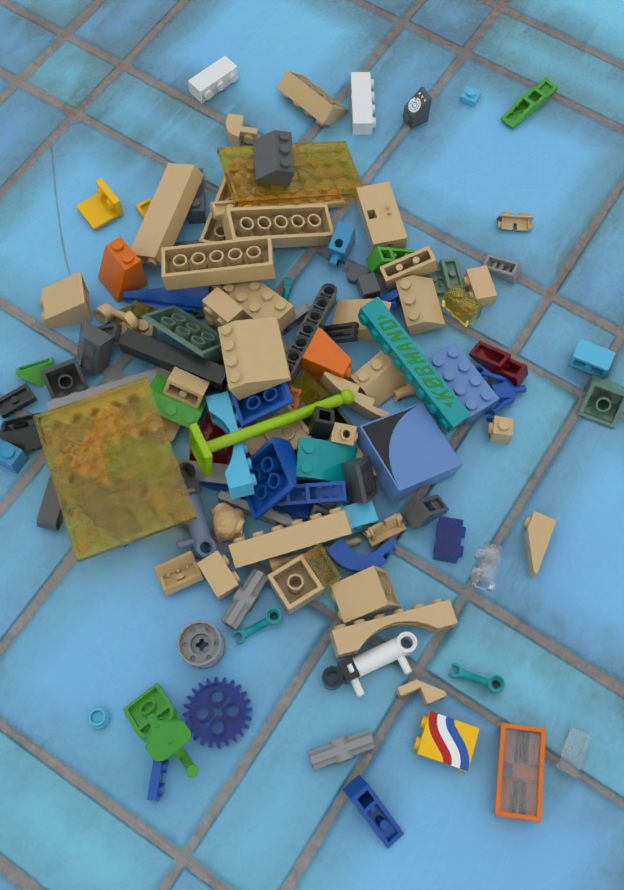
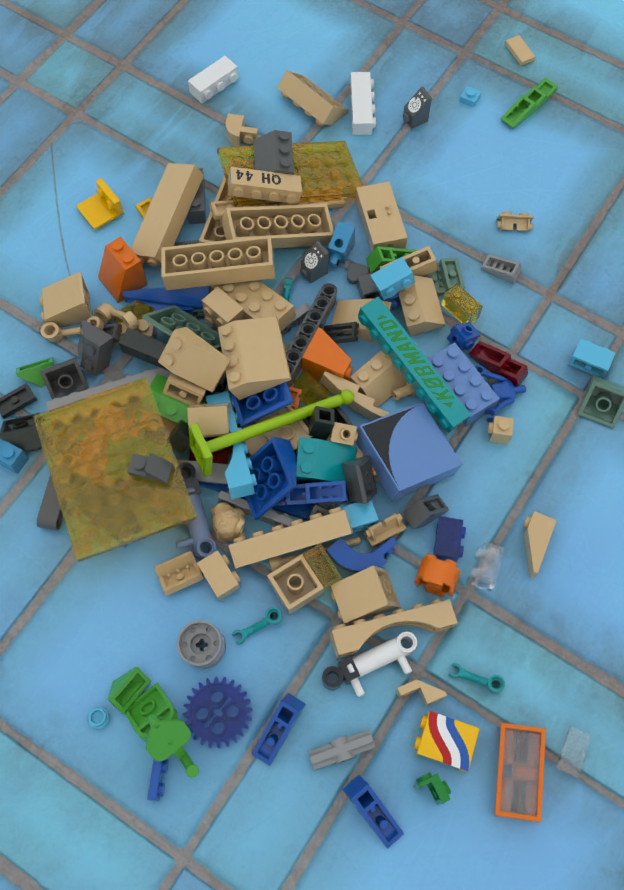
(55, 333): none -> tan piece
(127, 689): none -> bright green slope
(150, 467): none -> dark grey slope
(180, 437): none -> pearl dark grey brick
(194, 359): none -> tan slope
(211, 418): none -> tan slope
(244, 599): light grey piece -> none
(264, 185): none -> tan brick
(278, 728): none -> blue slope
(315, 263): none -> dark grey slope
(393, 278): none -> medium azure brick
(437, 575): none -> orange brick
(438, 788): none -> green bracket
(463, 335): none -> blue brick
(480, 285): tan brick -> none
(520, 50): none -> tan tile

